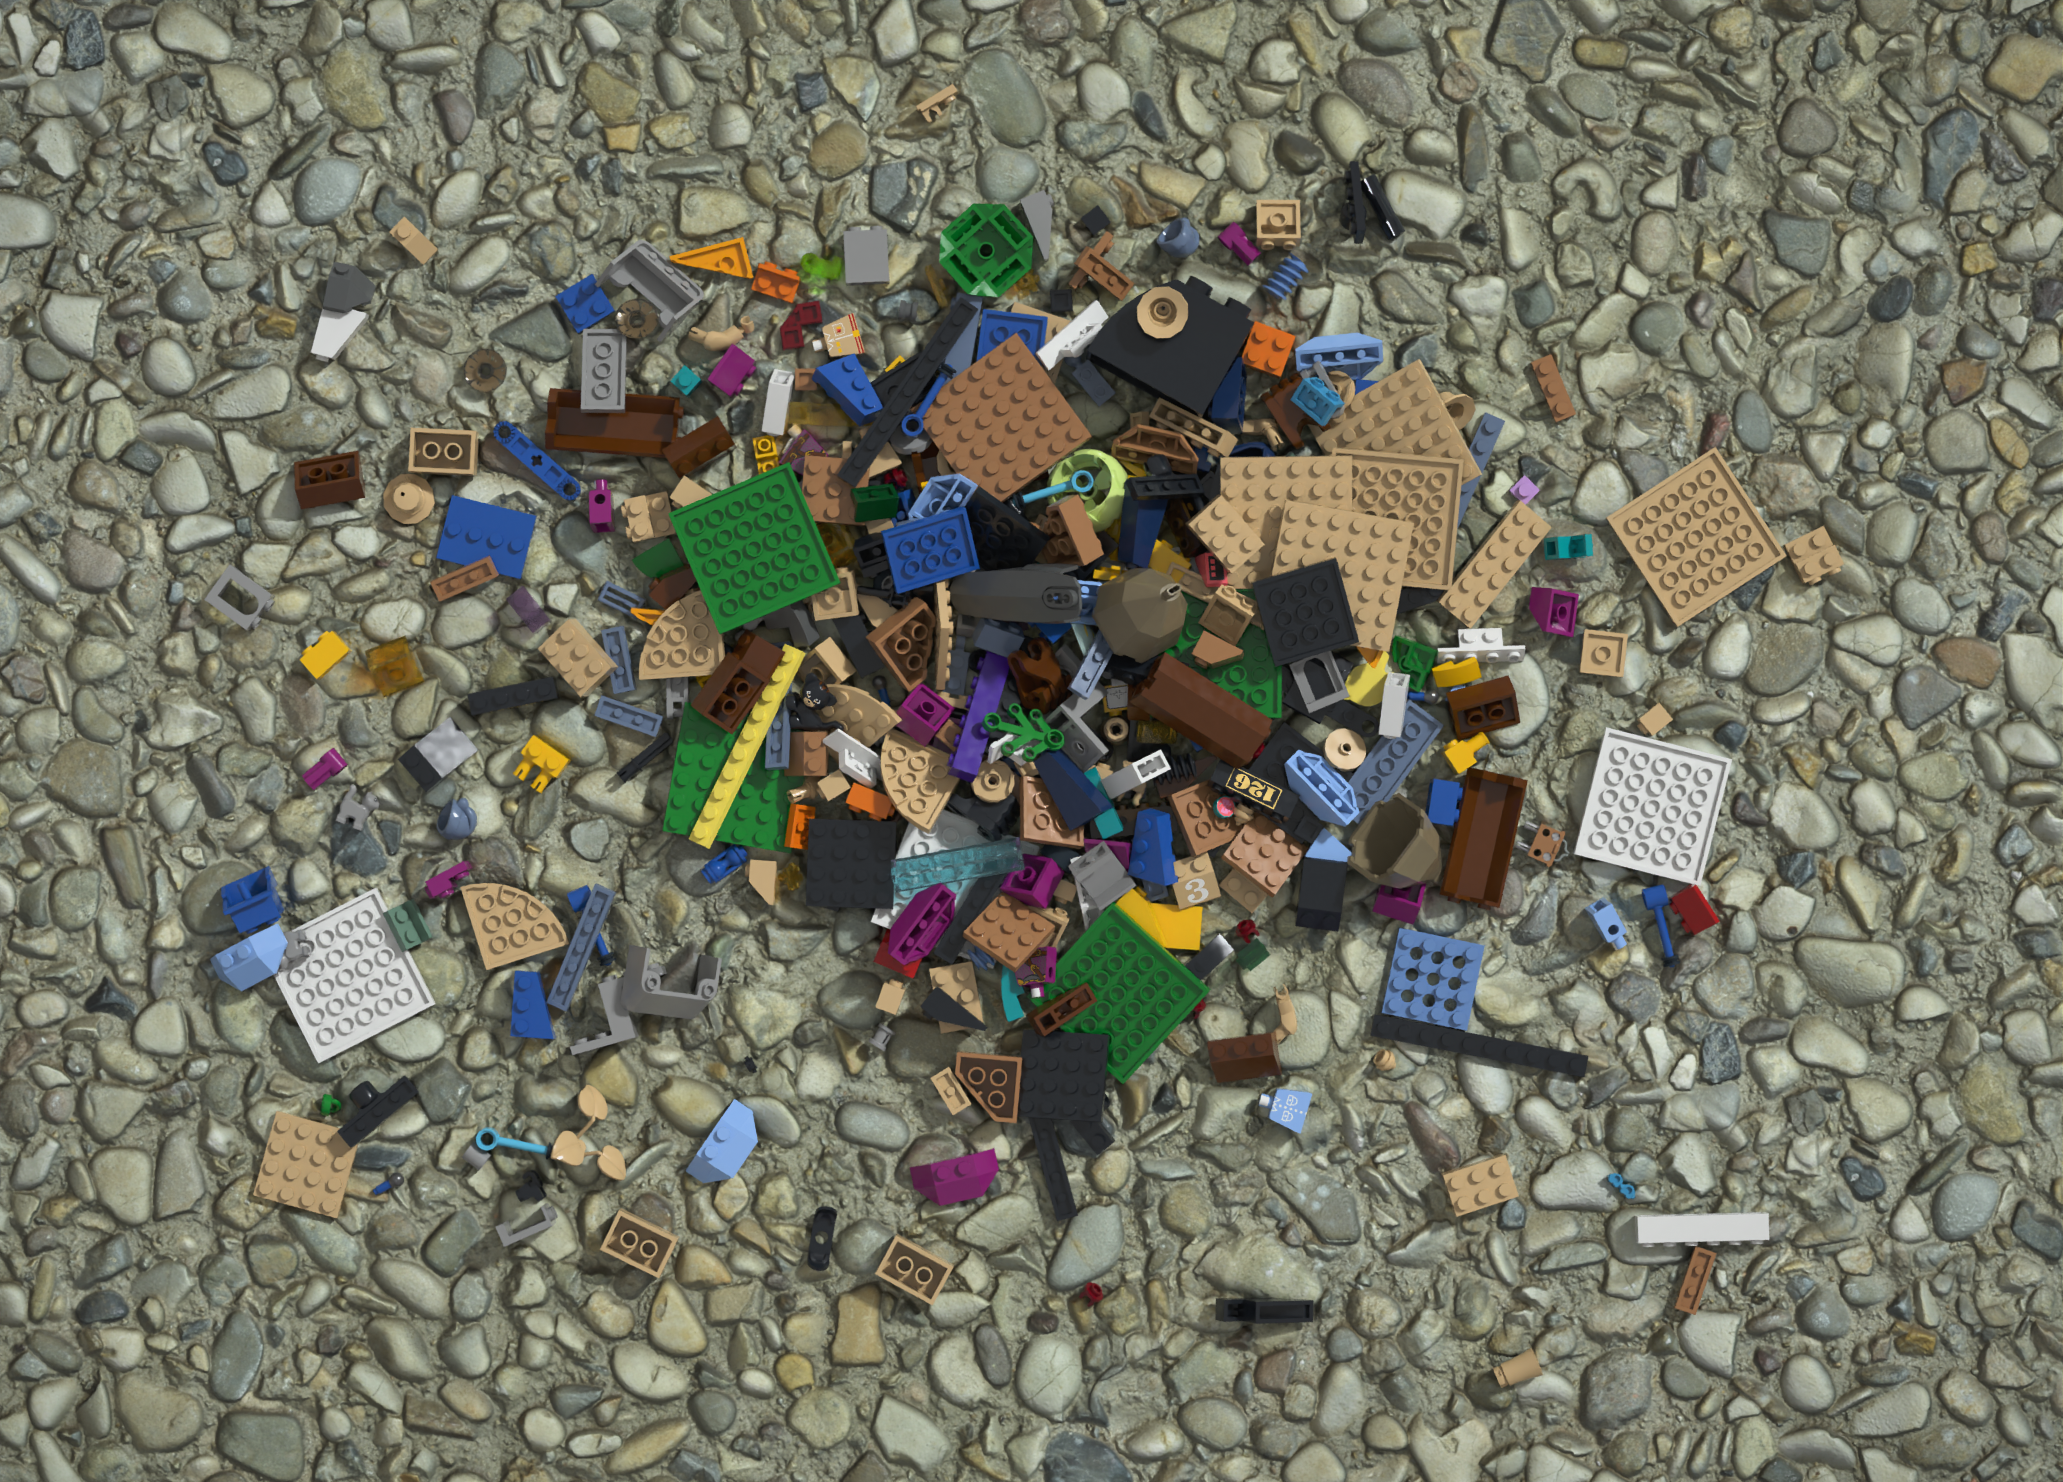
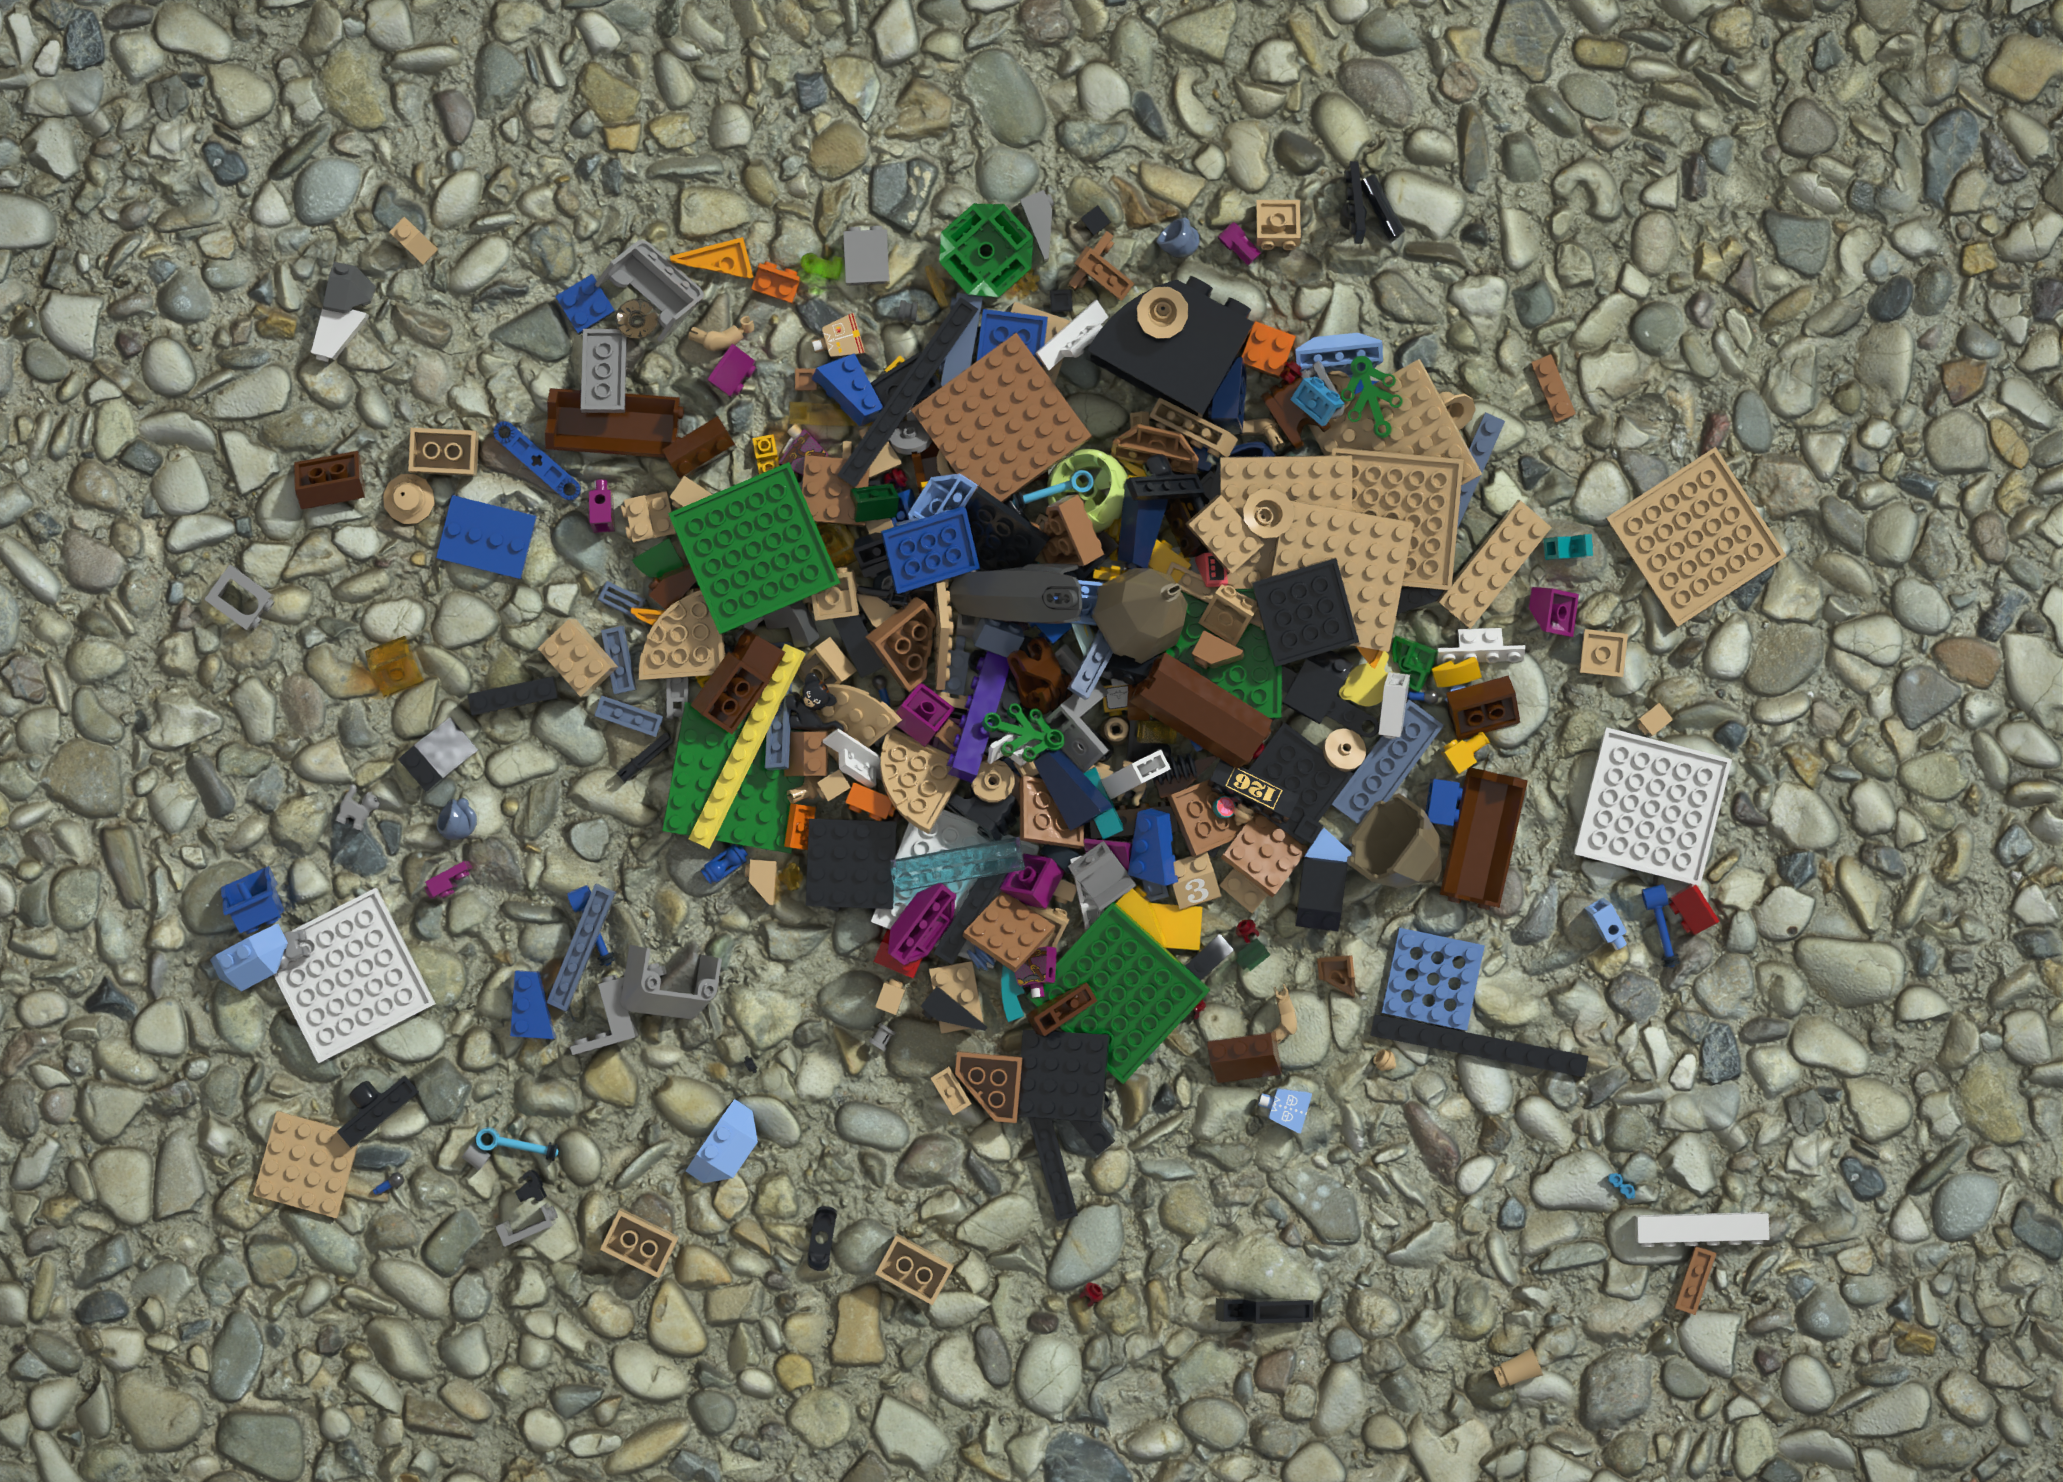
(325, 654): yellow brick -> none
(326, 1105): green tile -> none
(328, 765): magenta piece -> none
(407, 925): sand green bracket -> none
(464, 578): medium nougat plate -> none
(477, 362): clear smoke dish -> none
(510, 923): tan plate -> none
(529, 610): clear purple brick -> none
(549, 759): yellow brick -> none
(572, 1150): tan plant -> none
(686, 381): teal brick -> none
(777, 402): white slope -> none
(802, 315): dark red tile -> none
(944, 96): tan plate -> none
(945, 372): blue piece -> none
(956, 1177): magenta wedge -> none
(1090, 380): sand blue plate -> none
(1275, 509): none -> tan hat
(1286, 277): medium blue piece -> none
(1291, 371): none -> dark red plate
(1304, 687): light grey panel -> none
(1321, 788): light blue wedge -> none
(1338, 972): none -> medium nougat slope
(1369, 393): none -> green plant
(1399, 903): magenta slope -> none
(1479, 1184): tan brick -> none
(1524, 490): lavender plate -> none
(1547, 845): medium nougat piece -> none
(1814, 556): tan plate -> none

